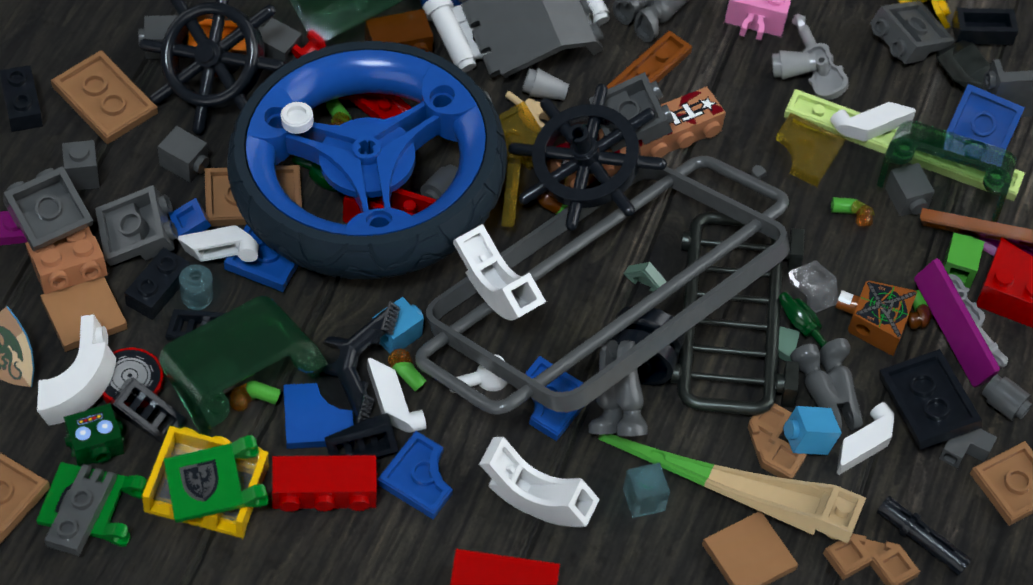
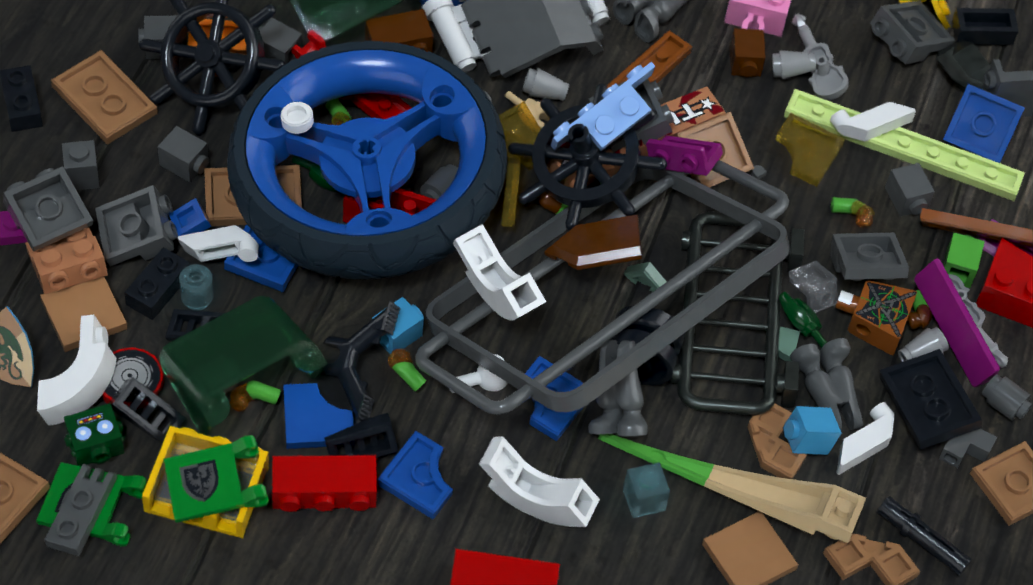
(392, 399): white piece -> none
(599, 243): none -> reddish brown tile
(613, 114): none -> light blue bracket
(686, 154): none -> magenta bracket
(723, 131): none -> medium nougat tile
(747, 52): none -> reddish brown brick
(868, 256): none -> dark grey plate
(925, 342): none -> light grey cone
(995, 161): clear green windscreen -> none

